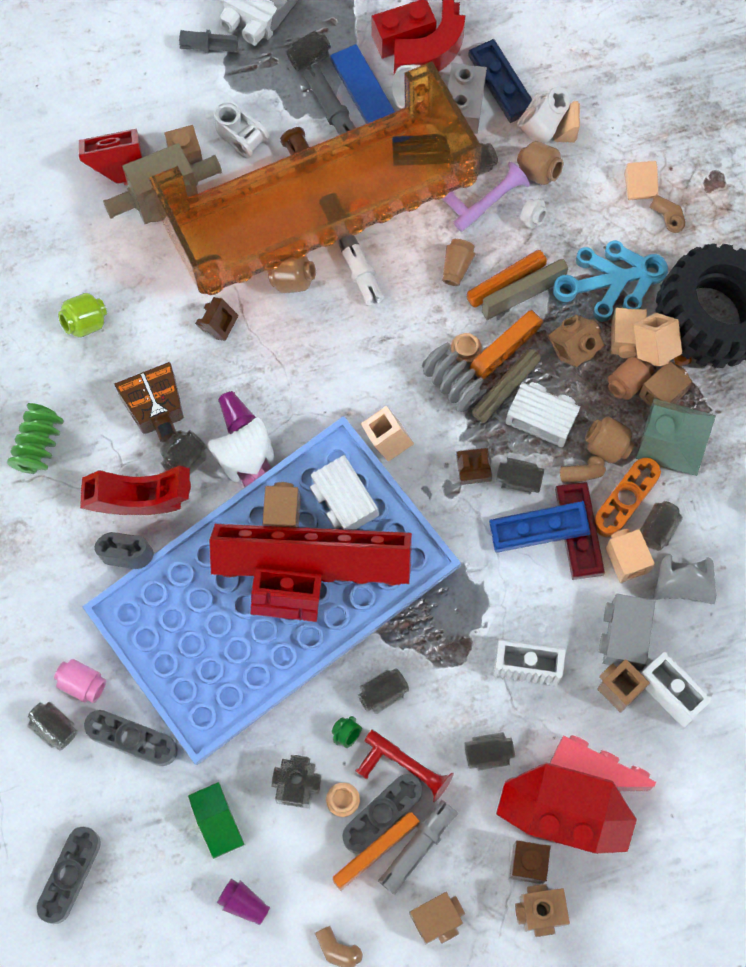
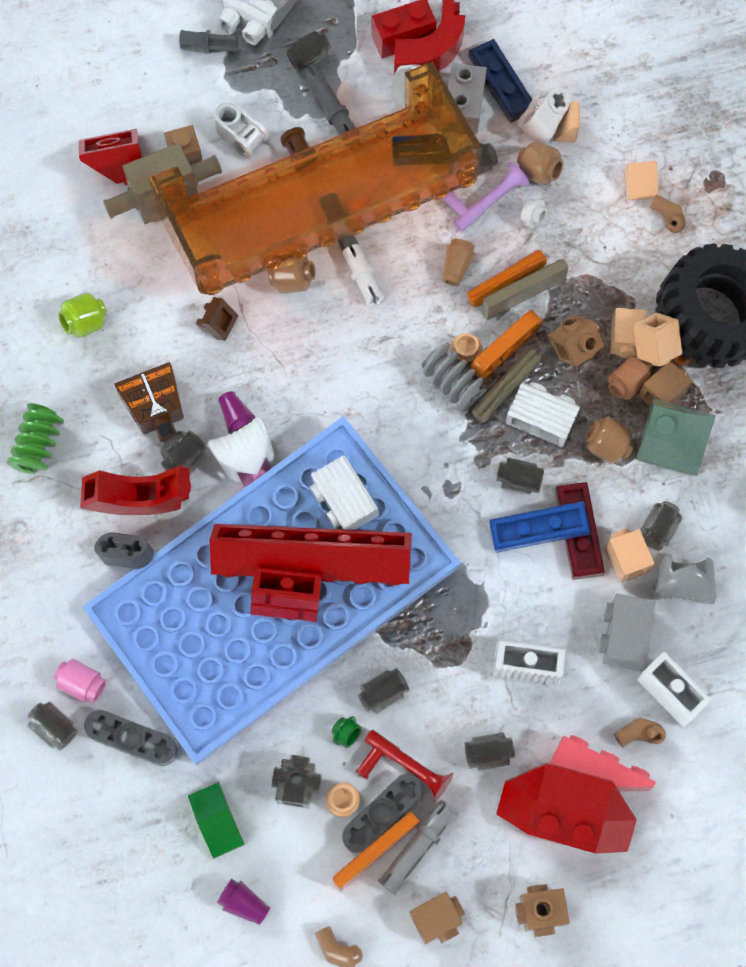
(54, 879): dark grey beam -> none
(281, 505): medium nougat brick -> none
(361, 84): blue tile -> none
(387, 433): light nougat brick -> none
(474, 466): reddish brown tile -> none
(529, 862): reddish brown brick -> none
(593, 470): medium nougat arm -> none
(614, 277): medium azure plant -> none
(622, 684): medium nougat brick -> none
(632, 475): orange beam -> none
(640, 729): none -> medium nougat arm

